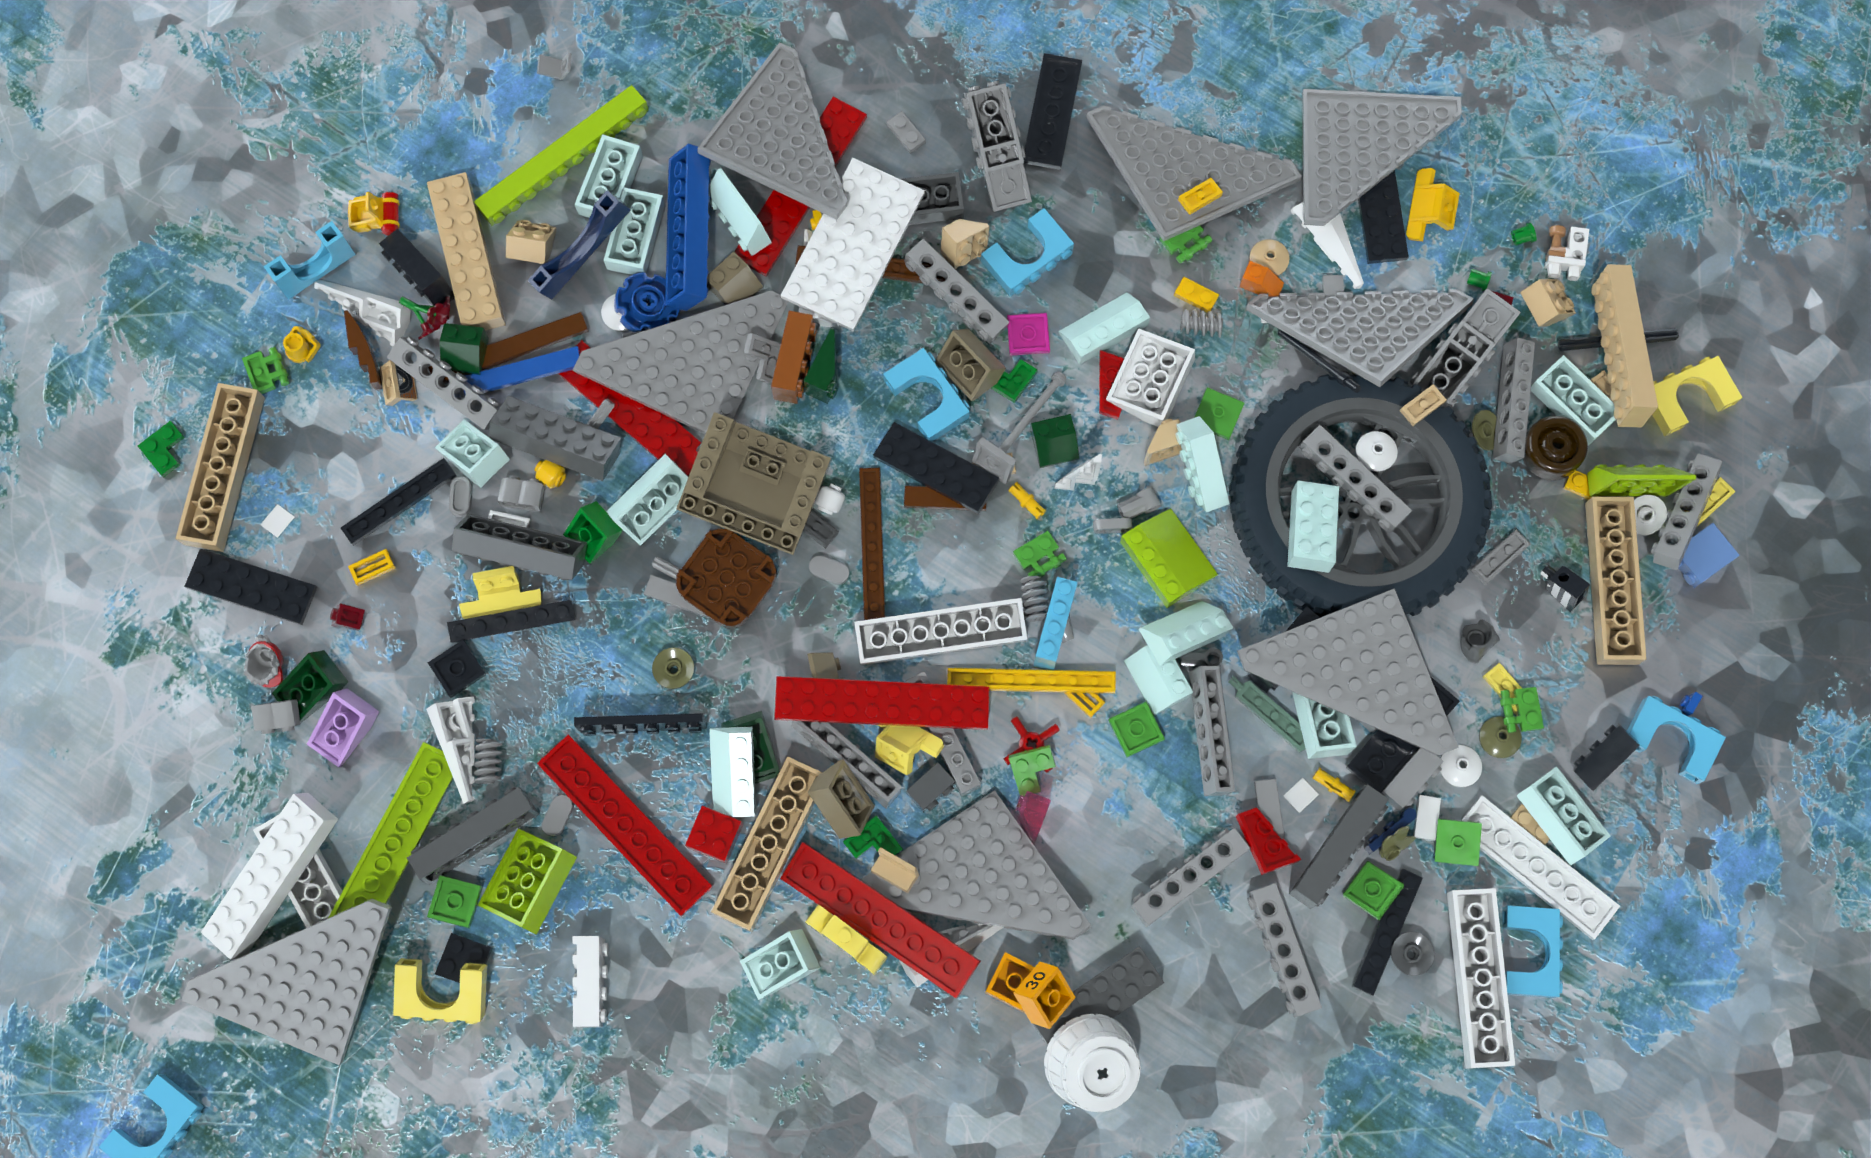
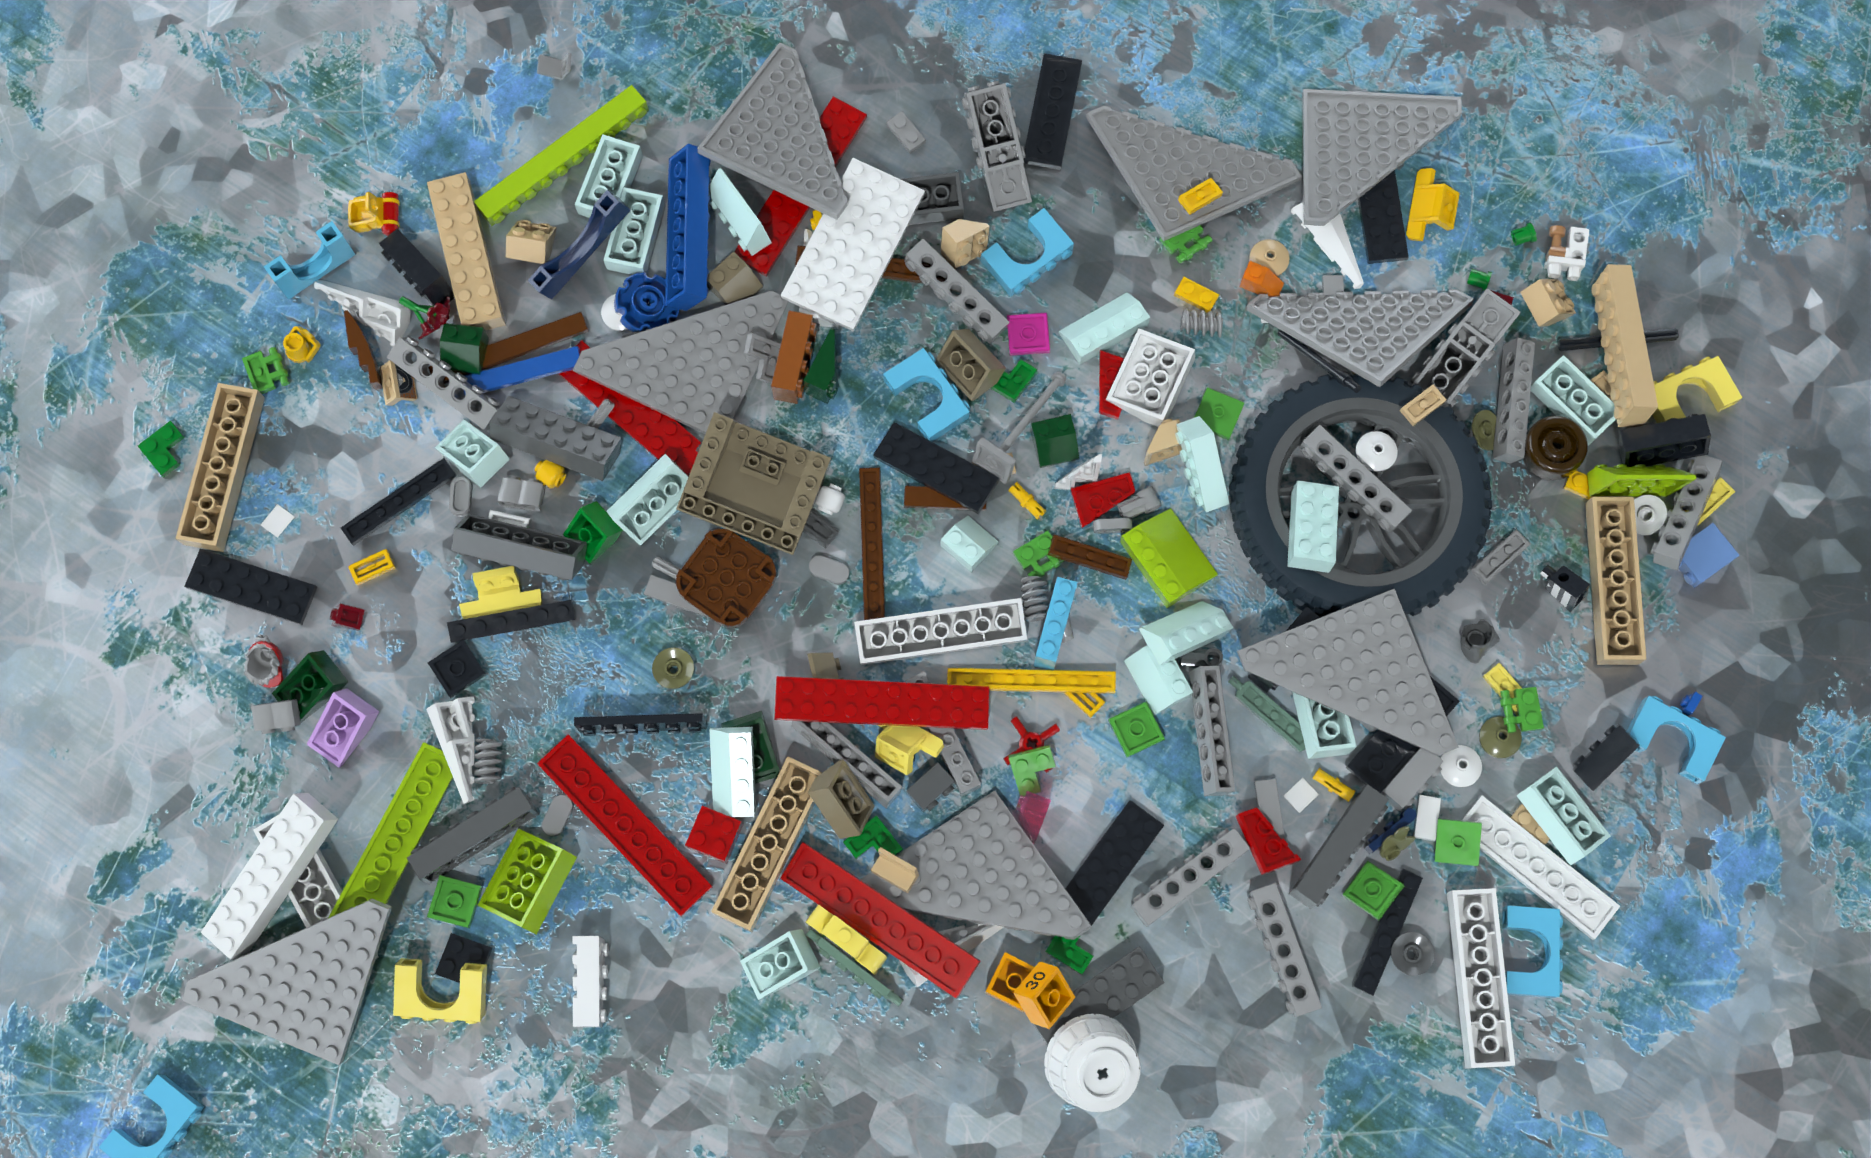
(860, 975): none -> sand green plate
(968, 543): none -> light aqua slope
(1069, 953): none -> green plate
(1089, 557): none -> reddish brown tile
(1101, 496): none -> red wing
(1112, 860): none -> black plate
(1665, 441): none -> black brick

